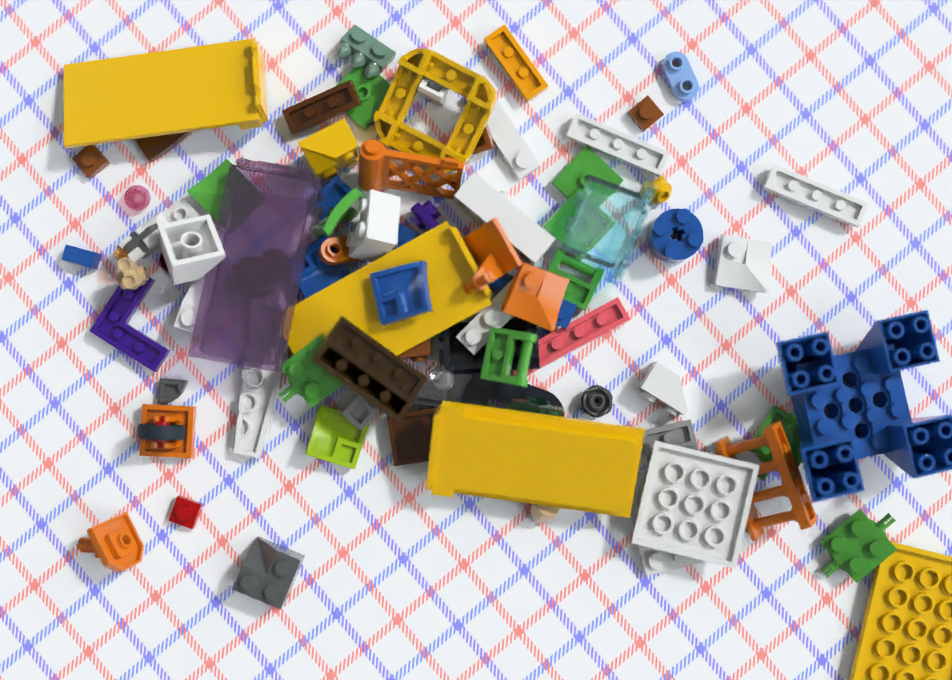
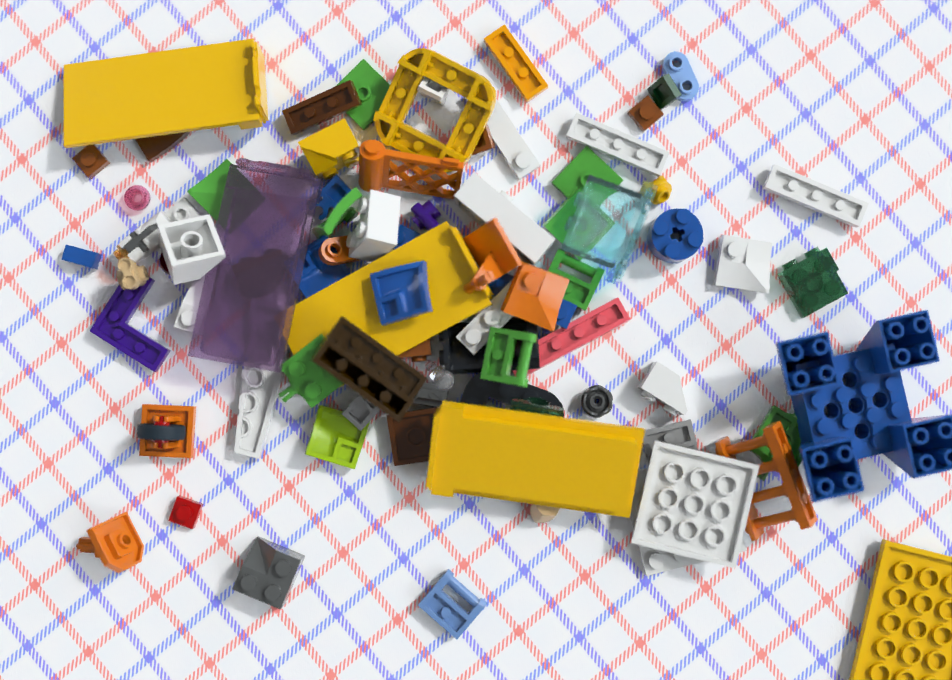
(170, 389): dark grey tile -> none
(365, 51): sand green plate -> none
(446, 610): none -> medium blue plate
(664, 91): none -> dark green plate
(812, 281): none -> clear green plate
(858, 545): bright green plate -> none

